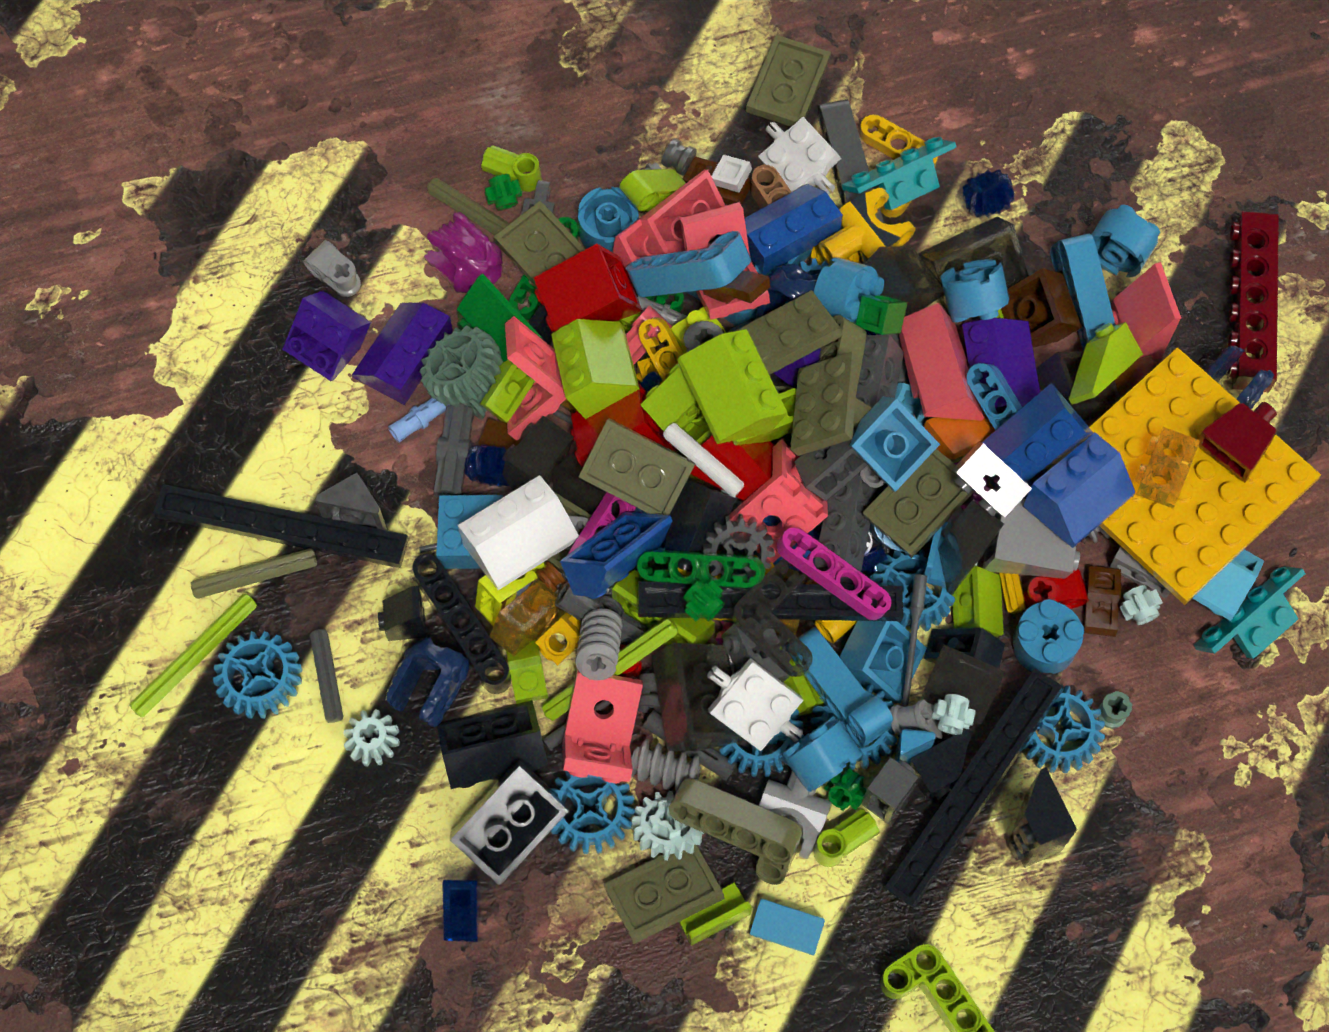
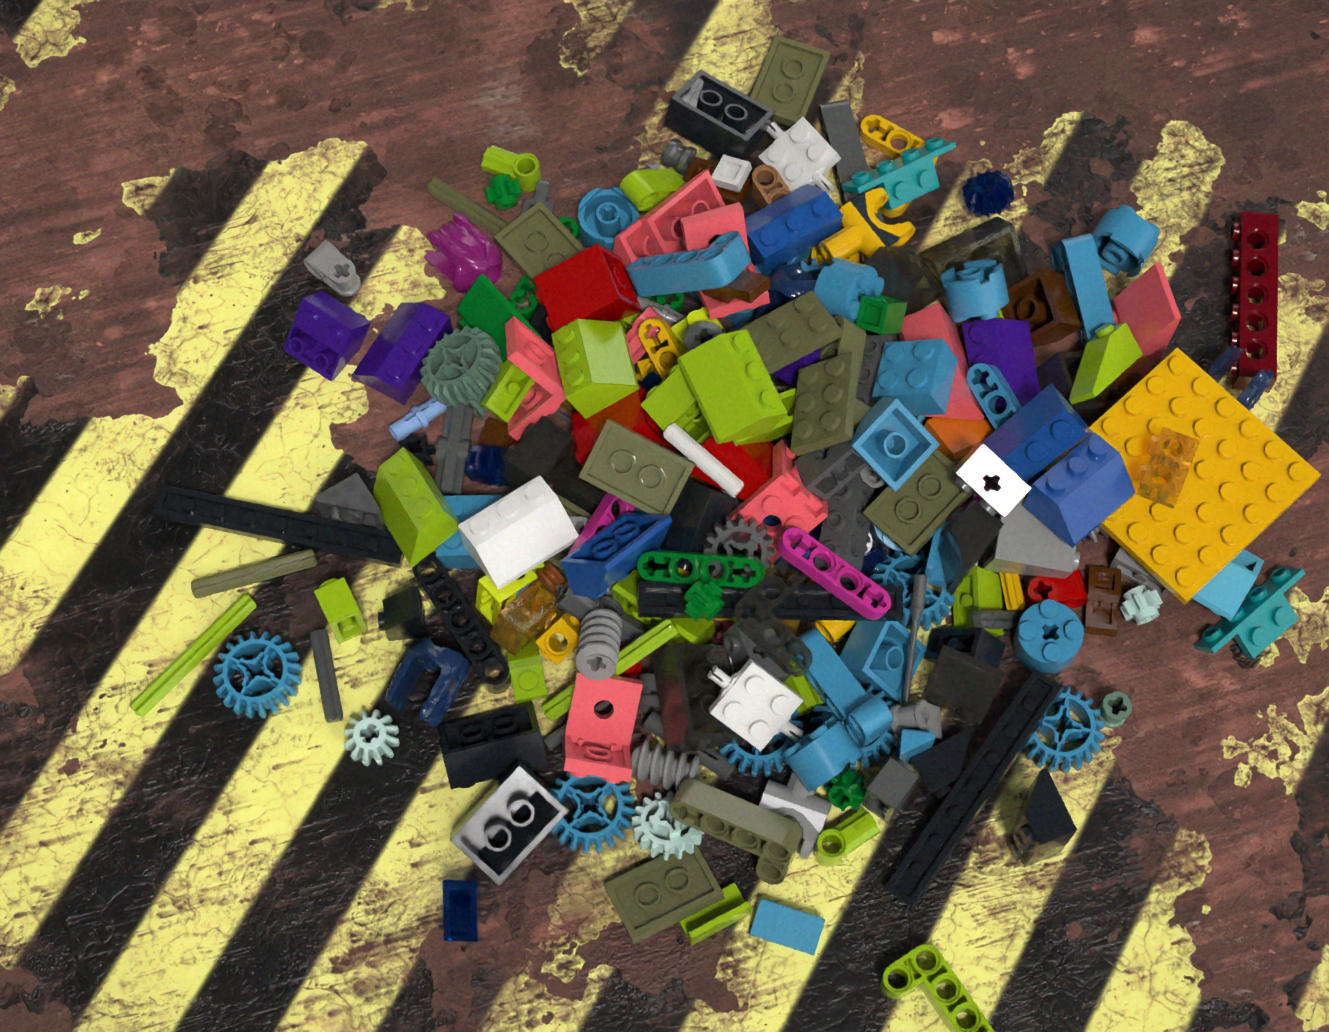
(340, 609): none -> lime brick
(413, 506): none -> lime slope
(415, 444): none -> black gear
(718, 117): none -> black slope
(917, 375): none -> dark azure brick
(953, 714): light aqua gear -> none
(995, 619): none -> dark grey axle
(1240, 438): dark red torso -> none

